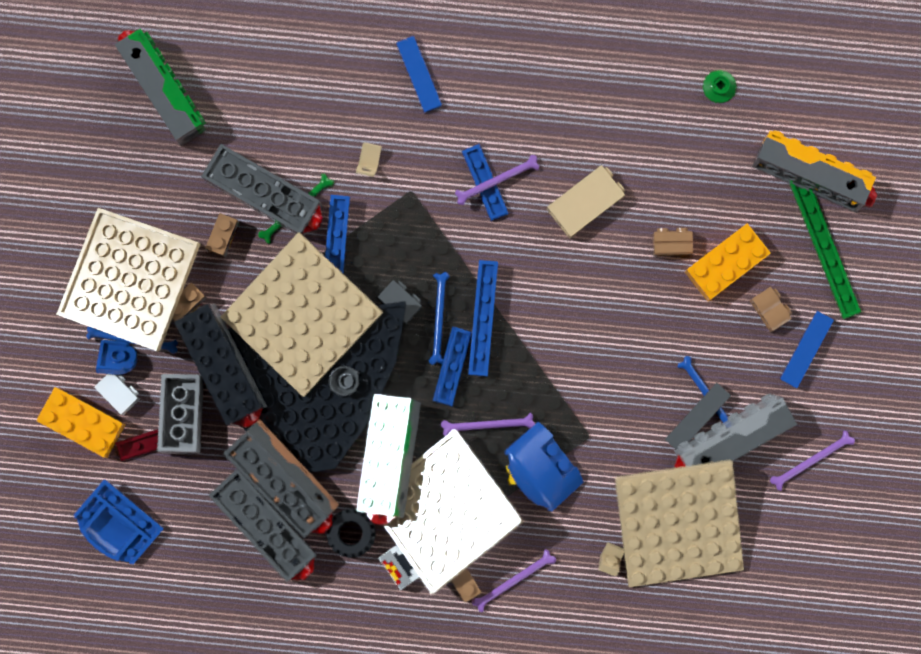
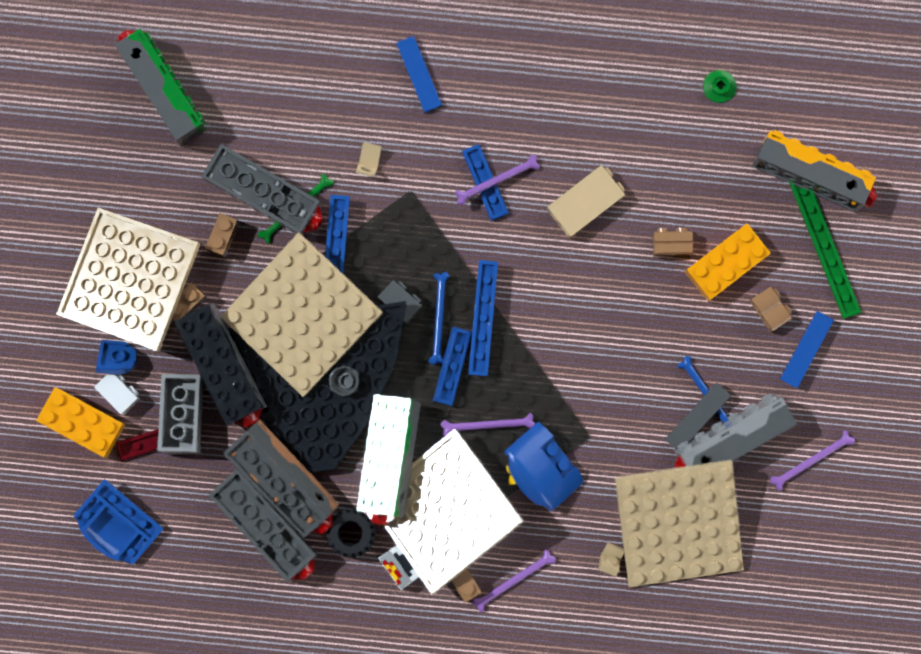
(170, 346): blue piece -> none

